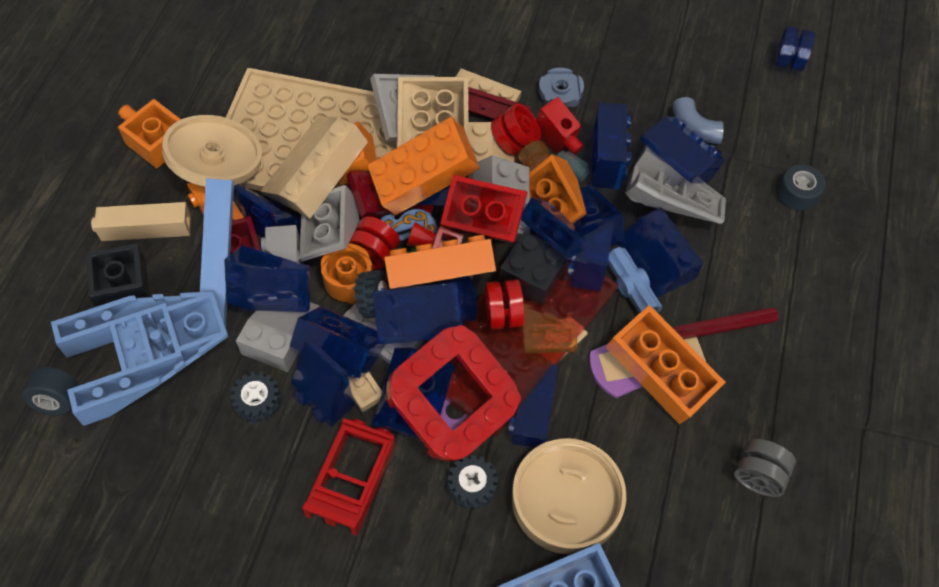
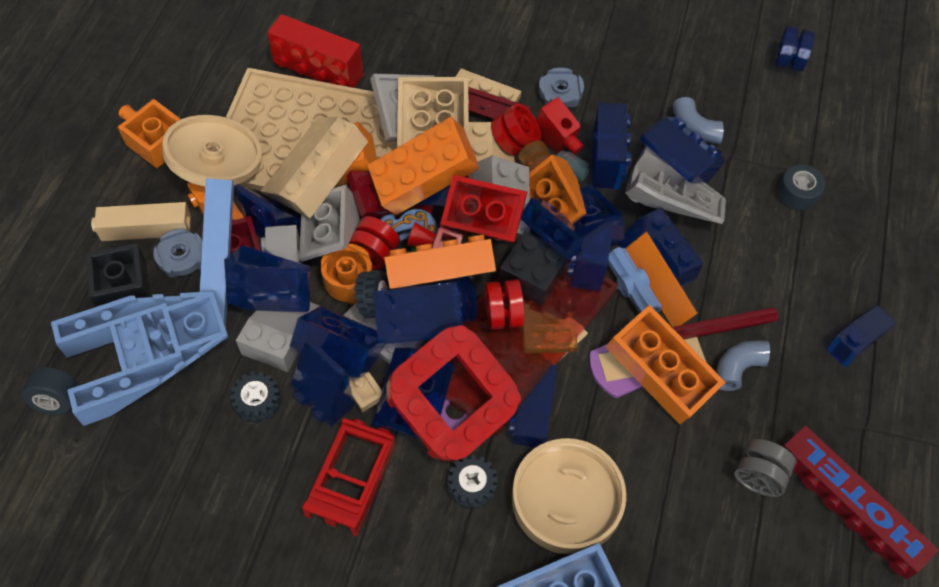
(167, 249): none -> sand blue plate
(315, 52): none -> red brick
(662, 281): none -> orange sticker
(740, 358): none -> sand blue cylinder
(859, 505): none -> dark red brick
(860, 335): none -> clear blue slope

